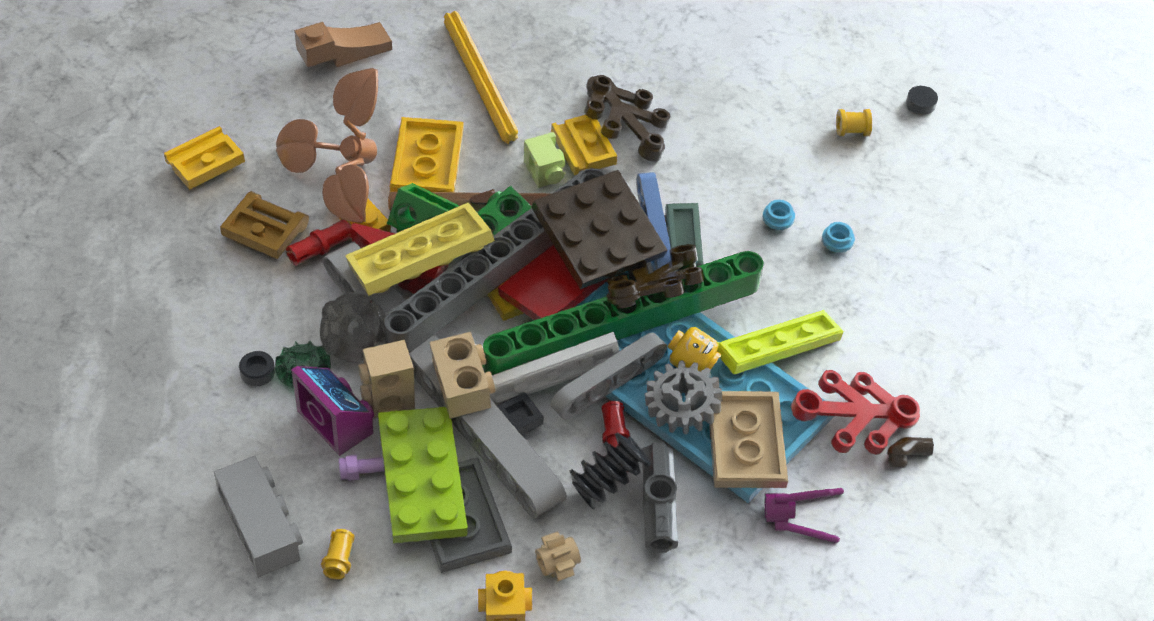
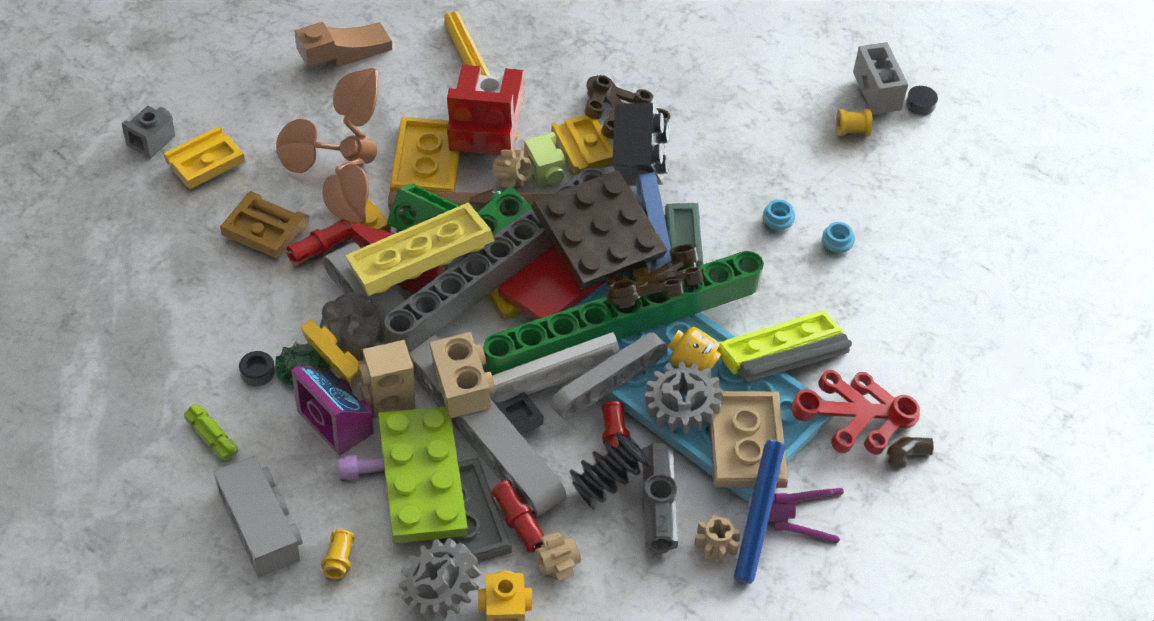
(149, 130): none -> dark grey brick
(211, 432): none -> lime axle
(325, 344): none -> yellow plate
(439, 579): none -> light grey gear
(484, 111): none -> red brick
(512, 168): none -> tan gear
(518, 515): none -> red pin
(640, 141): none -> black brick
(717, 538): none -> tan gear
(759, 511): none -> blue axle
(794, 357): none -> dark grey axle
(880, 78): none -> light grey brick

